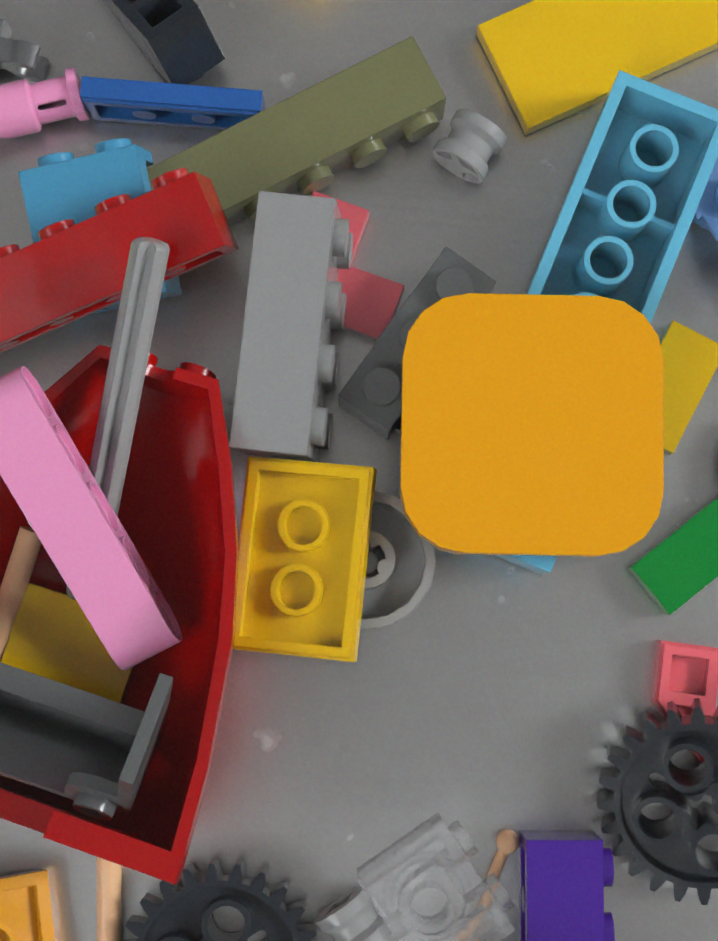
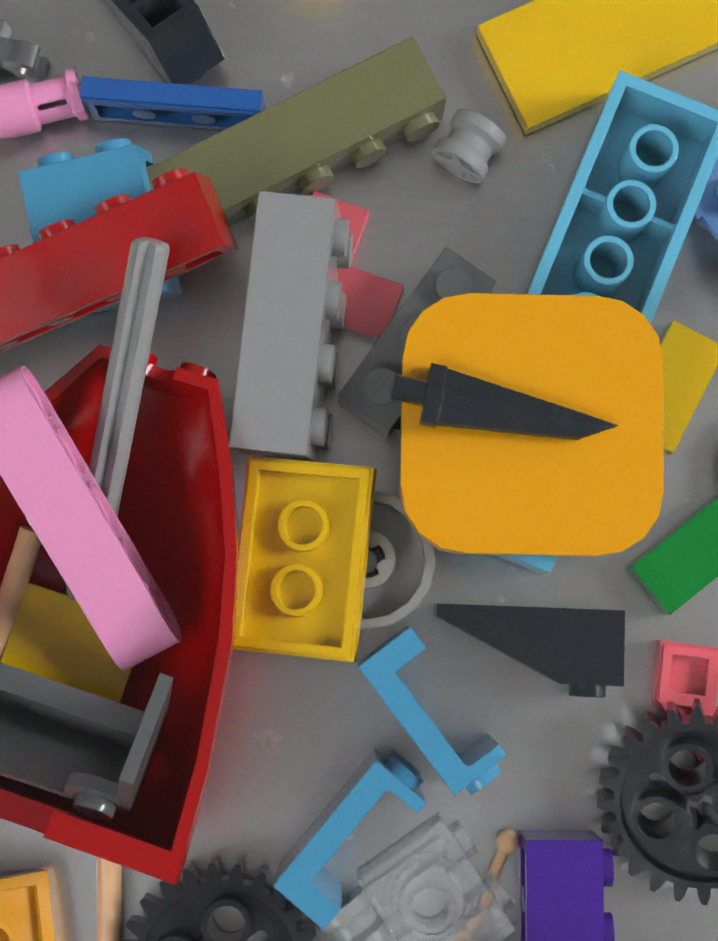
(302, 872): none -> dark azure panel
(469, 769): none -> dark azure panel
(475, 404): none -> black bar
(558, 643): none -> black slope

